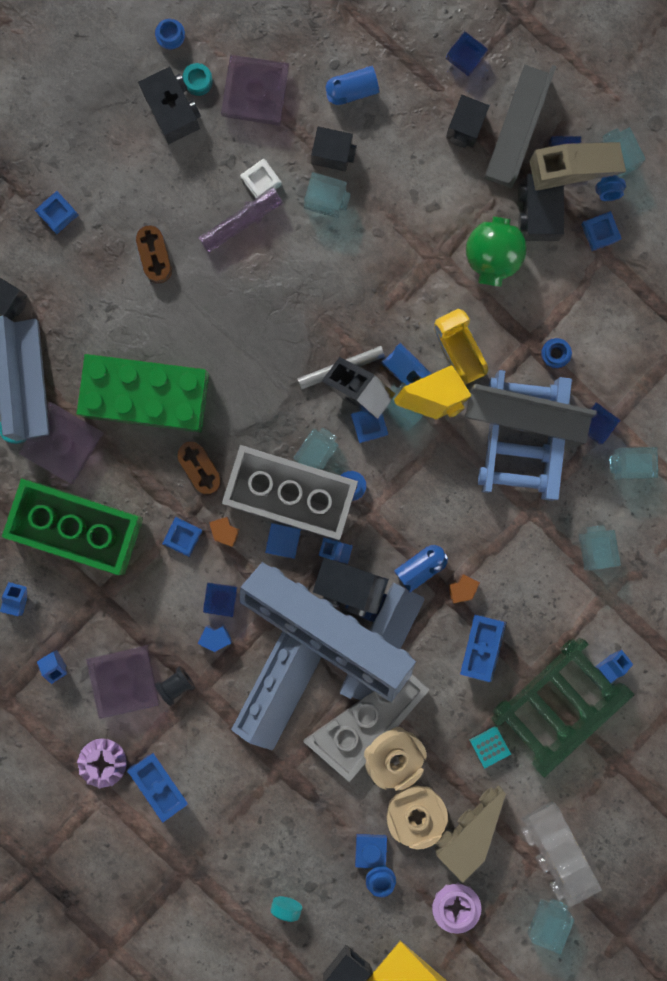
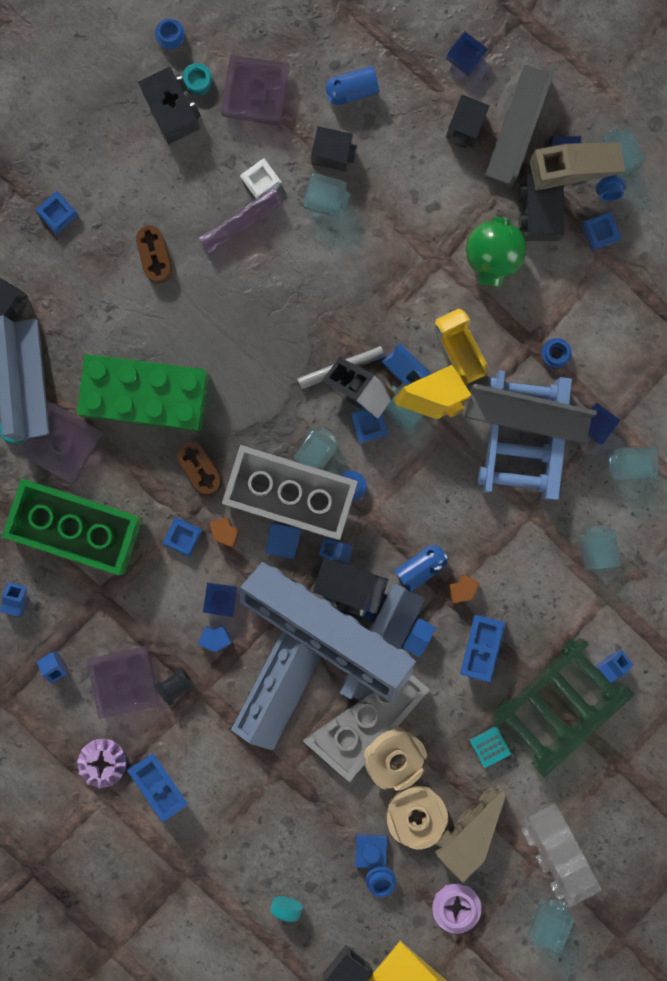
(419, 637): none -> blue piece

